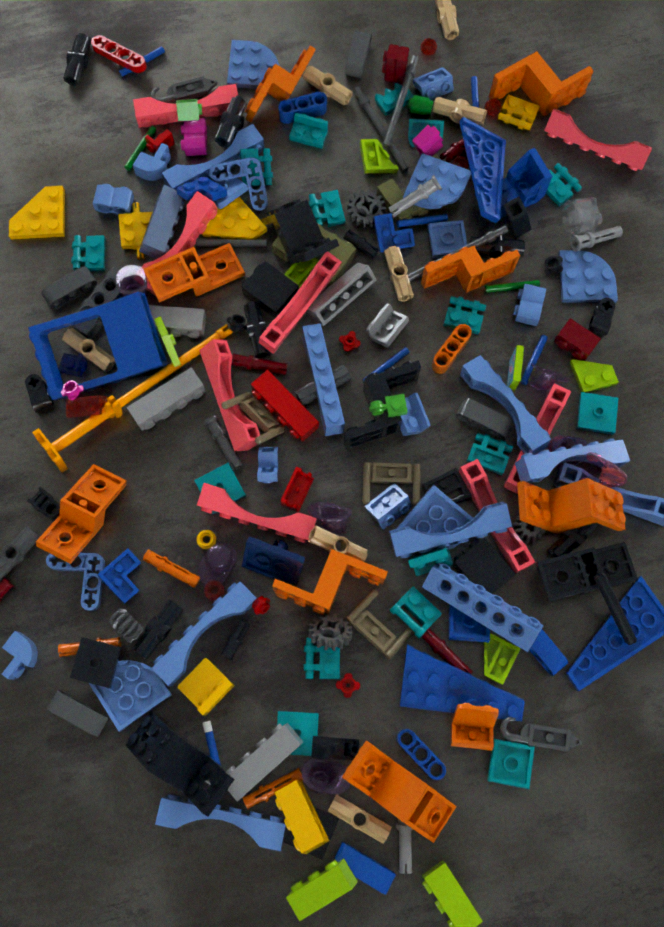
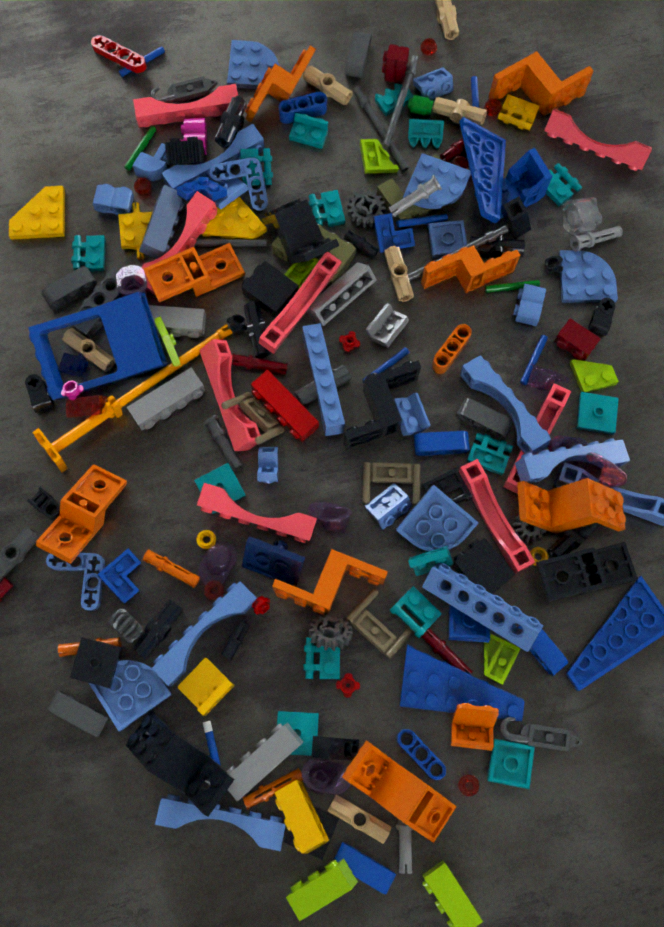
(24, 654): medium blue brick -> none
(77, 59): black piece -> none
(142, 186): none -> clear red plate
(165, 138): red bracket -> none
(184, 151): none -> black brick
(188, 109): bright green brick -> none
(297, 490): red hinge -> none
(327, 541): tan piece -> none
(393, 404): bright green plate -> none
(428, 141): dark pink brick -> none
(441, 443): none -> blue beam
(456, 316): teal plate -> none
(462, 782): none -> clear red plate
(489, 519): medium blue arch -> none
(515, 368): lime tile -> none
(541, 551): none -> yellow plate
(615, 608): black axle -> none

